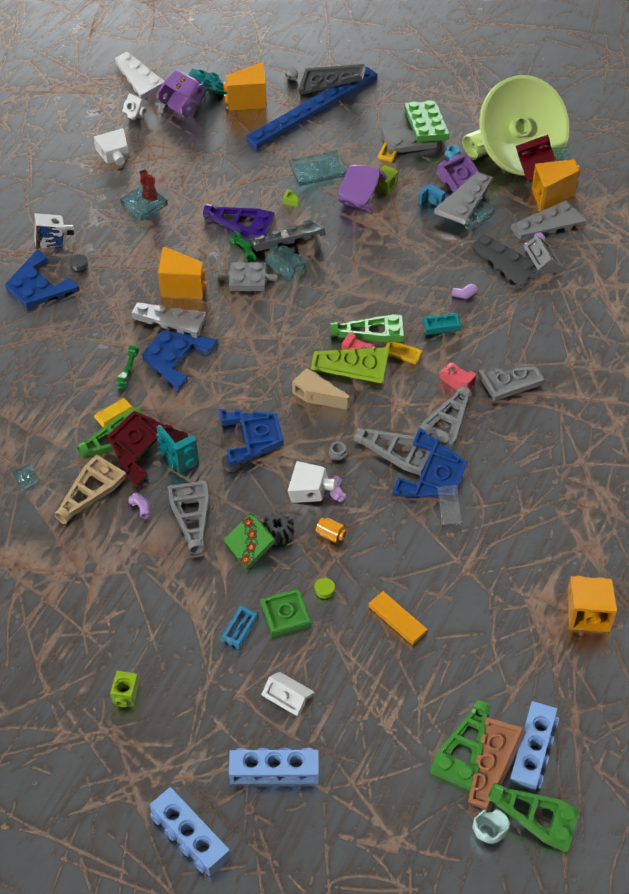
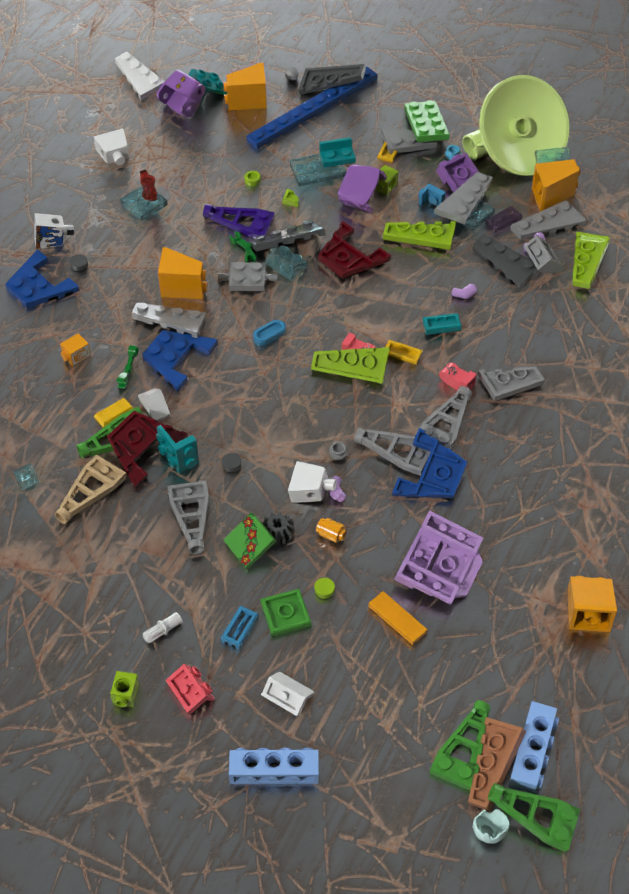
(75, 349): none -> light orange brick
(135, 107): white brick -> none
(138, 499): lavender arm -> none
(155, 404): none -> white slope
(162, 627): none -> white axle
(169, 804): light blue brick -> none
(189, 687): none -> coral bracket
(252, 178): none -> lime tile
(260, 432): blue wing -> none
(269, 332): none -> dark azure tile
(316, 390): tan slope -> none
(336, 152): none -> teal bracket
(345, 258): none -> dark red wing
(392, 323): bright green plate -> none
(430, 235): none -> lime wing
(441, 559): none -> lavender slope
(449, 505): clear plate -> none
(506, 221): none -> clear purple tile
(534, 152): dark red bracket -> none
(588, 257): none -> lime wing

